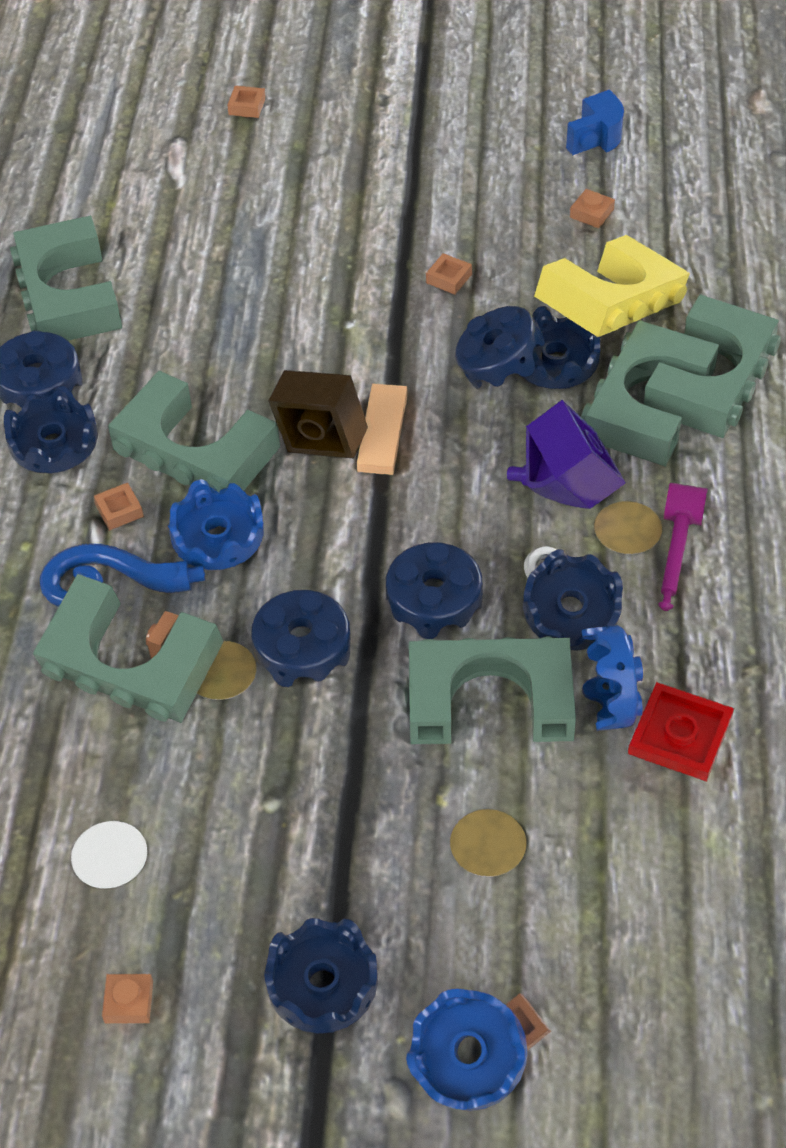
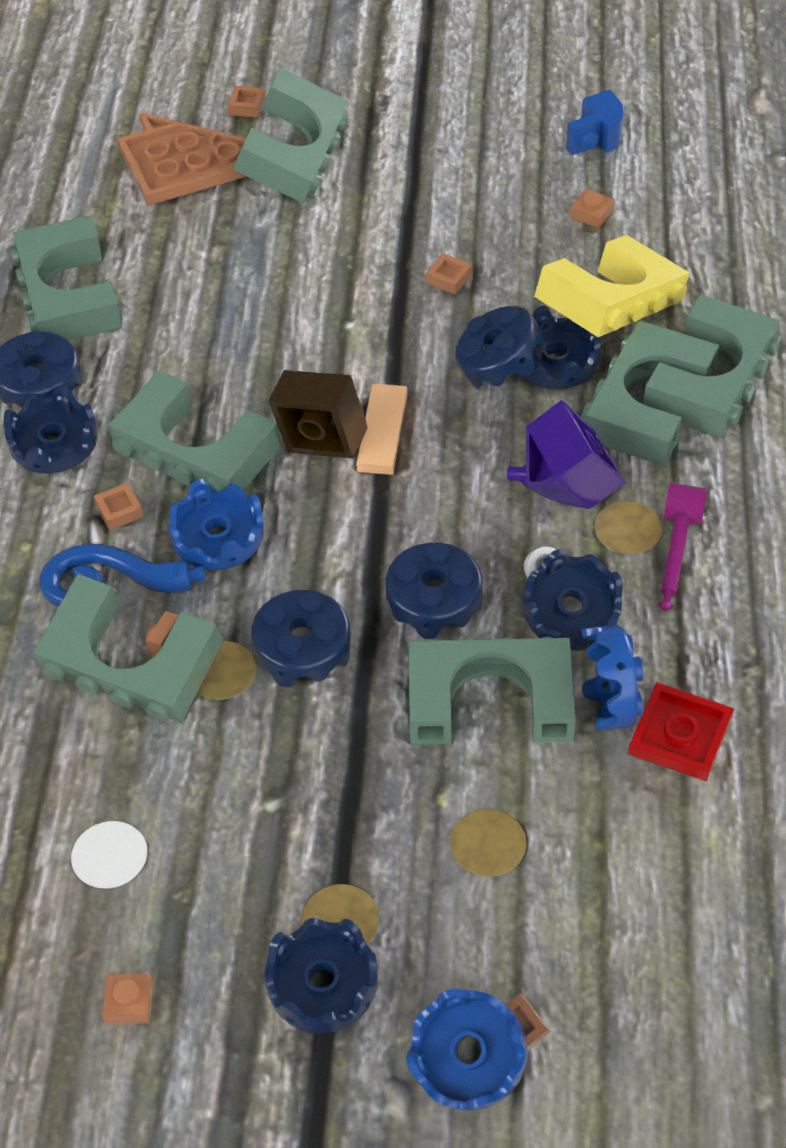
(178, 158): none -> nougat wing
(290, 167): none -> sand green arch
(344, 902): none -> pearl gold sticker

